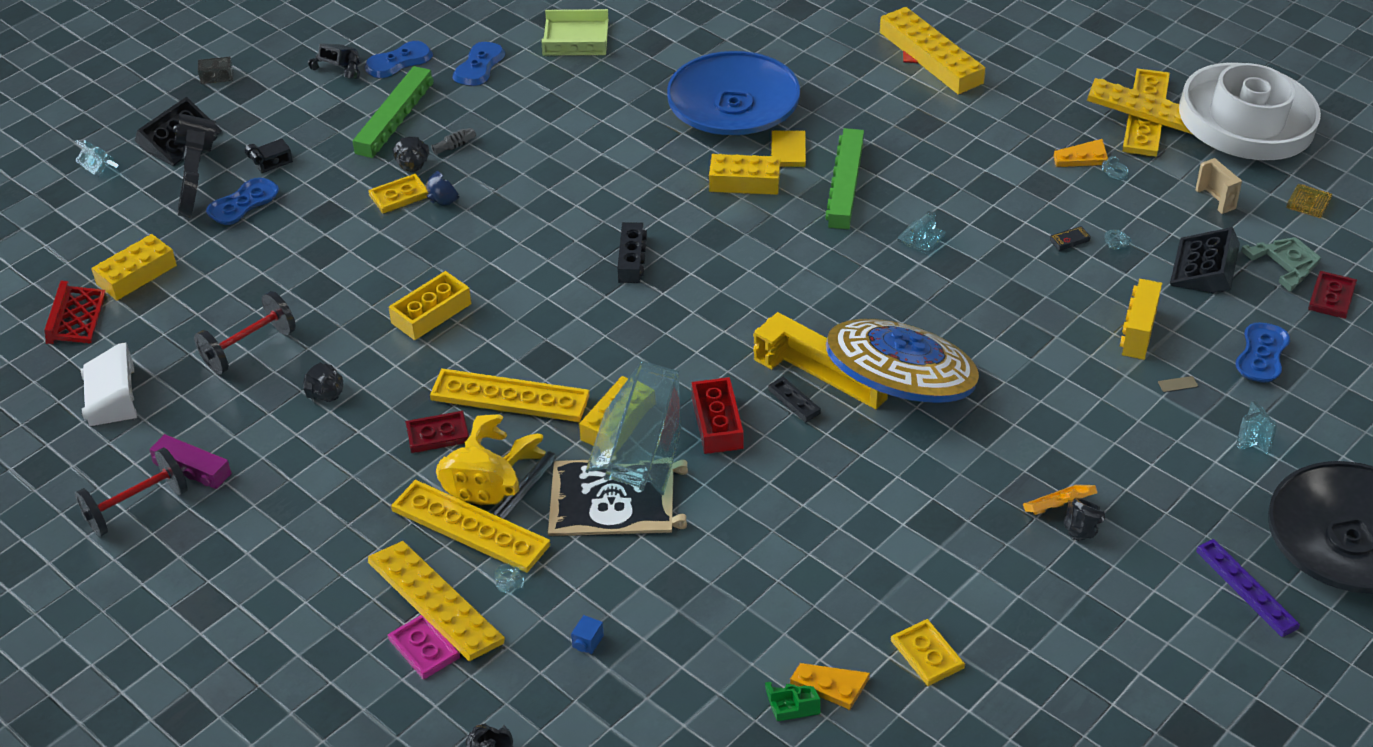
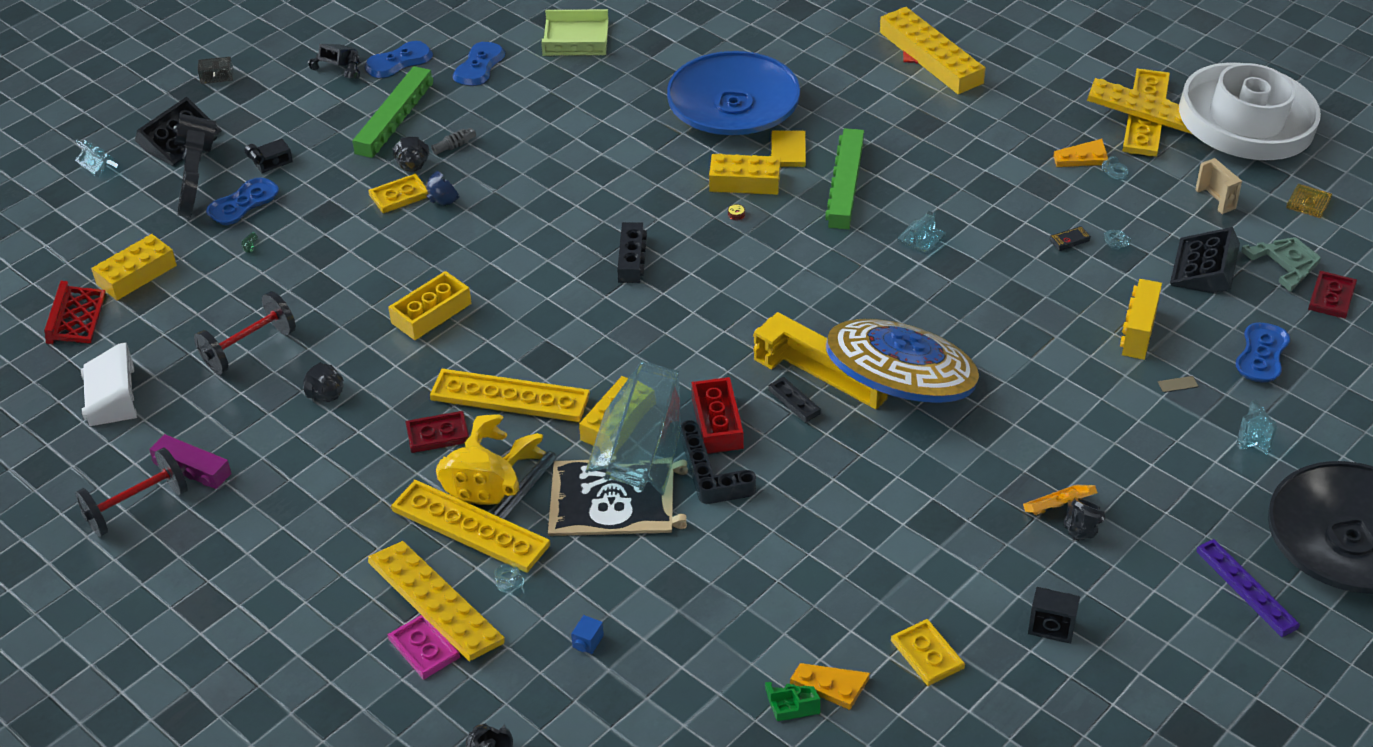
(247, 243): none -> clear green arm
(708, 486): none -> black beam
(736, 212): none -> tile
(1053, 615): none -> black brick

